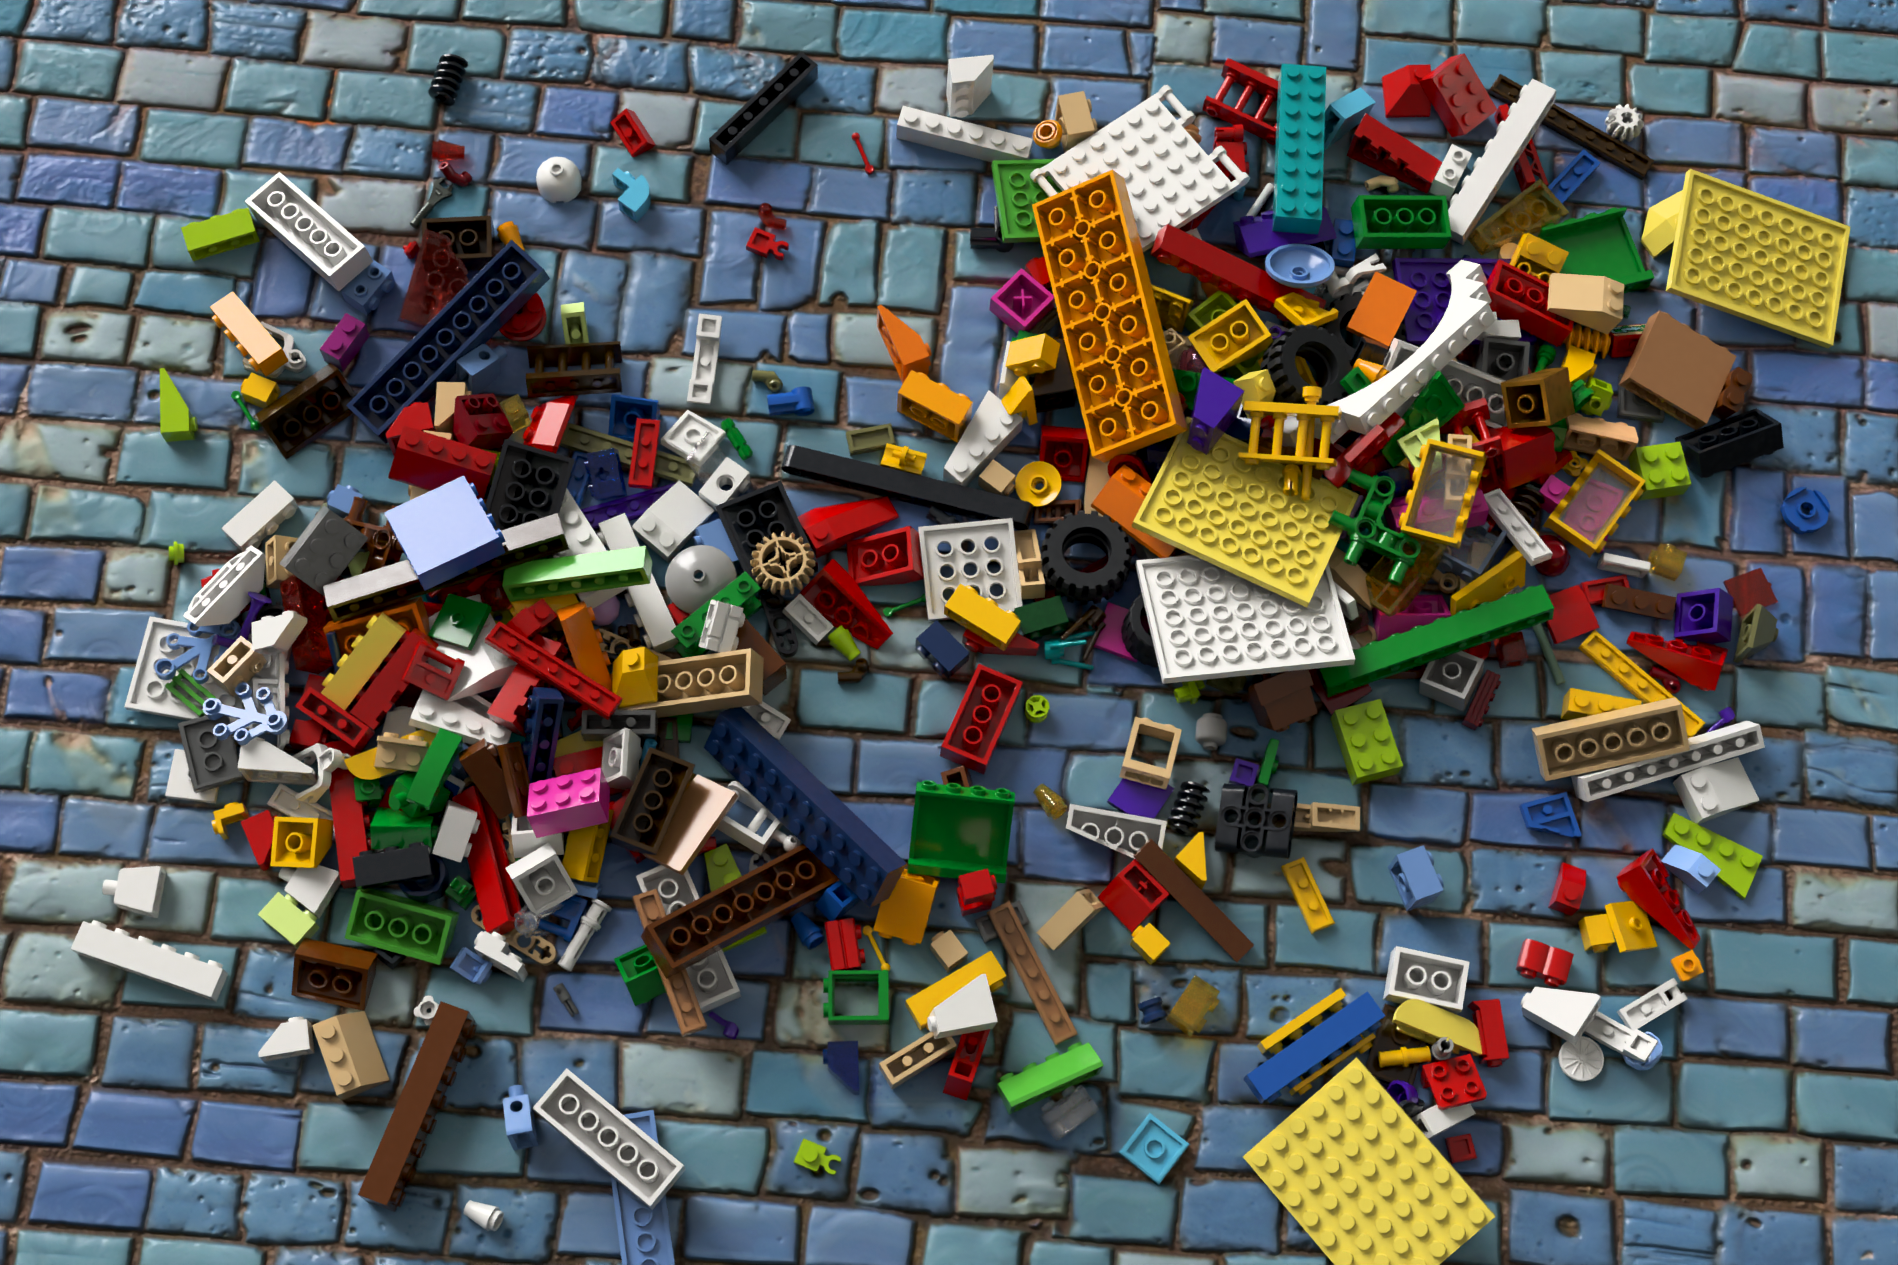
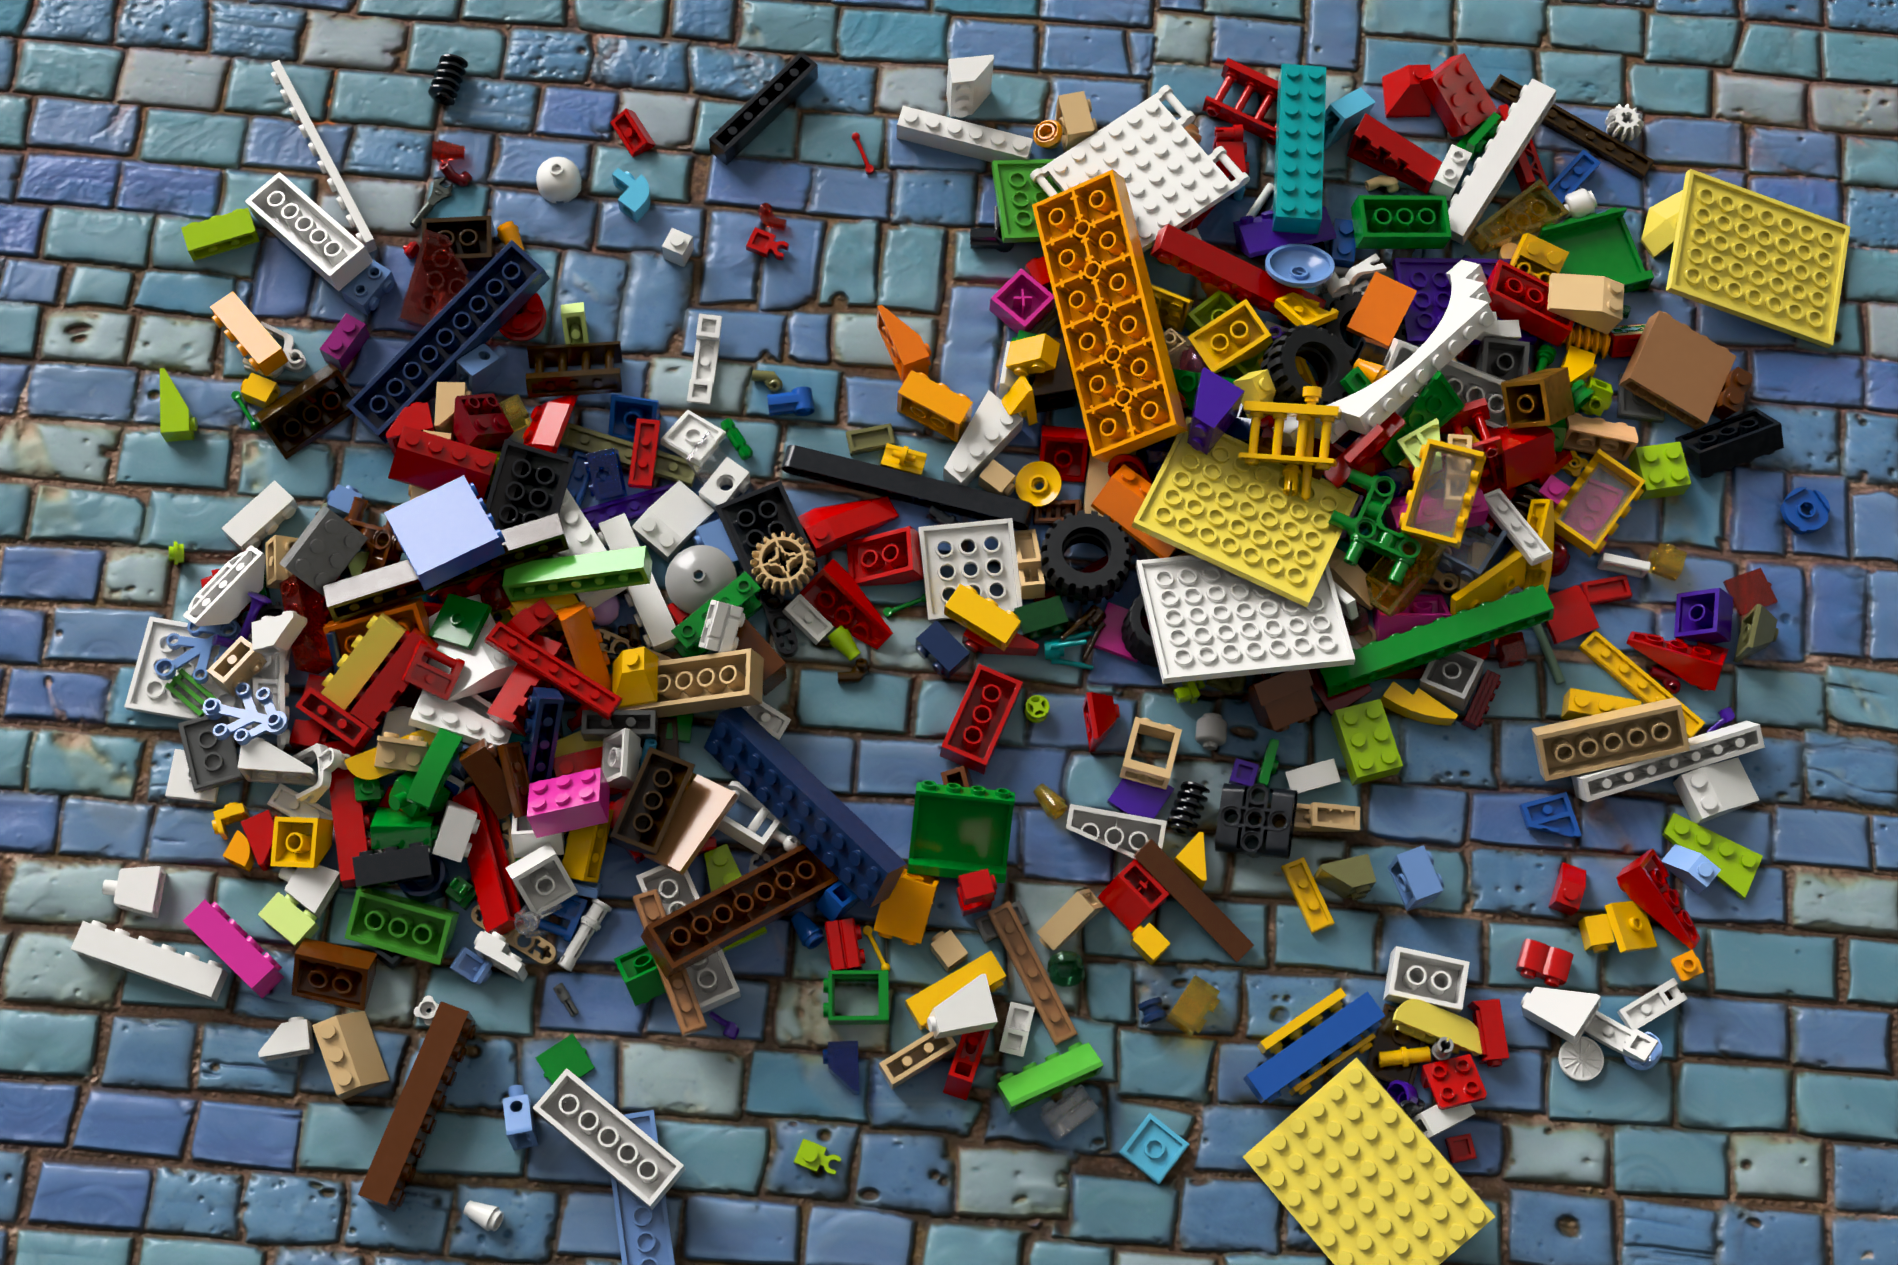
(229, 943): none -> dark pink brick
(240, 852): none -> light orange brick
(325, 164): none -> white plate
(565, 1055): none -> green piece
(678, 247): none -> white brick
(1017, 1029): none -> white slope
(1066, 968): none -> clear green hair
(1099, 717): none -> red slope
(1313, 776): none -> white slope
(1347, 877): none -> olive slope
(1417, 706): none -> yellow slope
(1479, 136): none -> green bracket
(1542, 521): none -> yellow slope
(1580, 203): none -> white head
(1638, 602): reddish brown plate -> none

